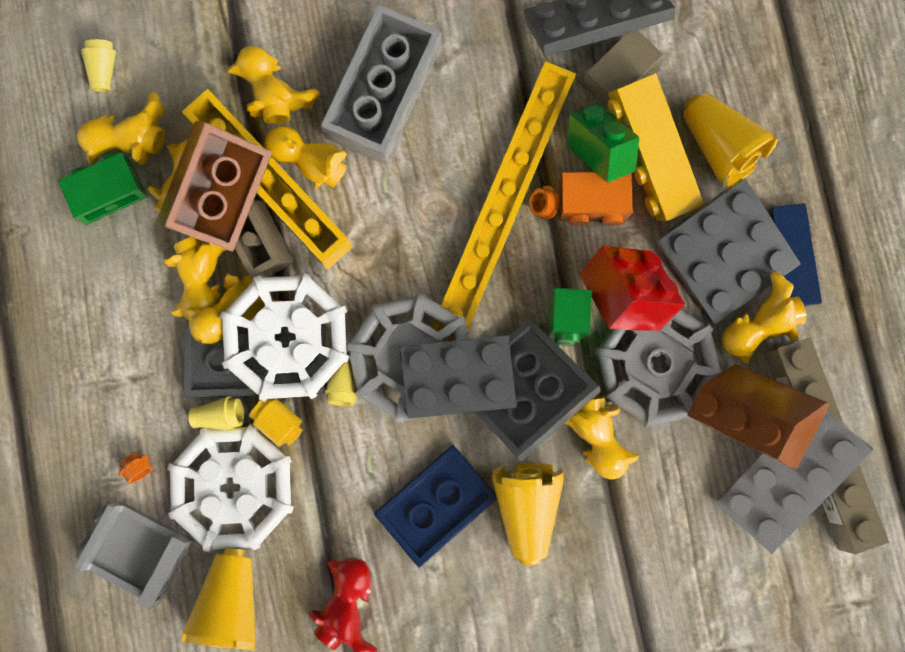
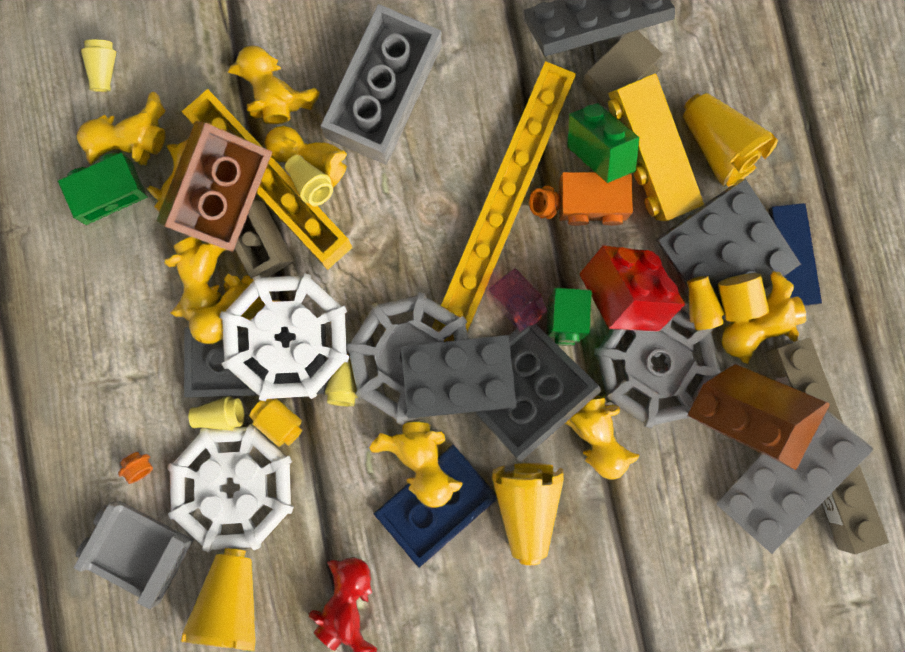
(309, 181): none -> light yellow cone
(419, 452): none -> yellow animal
(518, 300): none -> clear pink brick
(704, 305): none -> yellow cone
(743, 297): none -> yellow piece

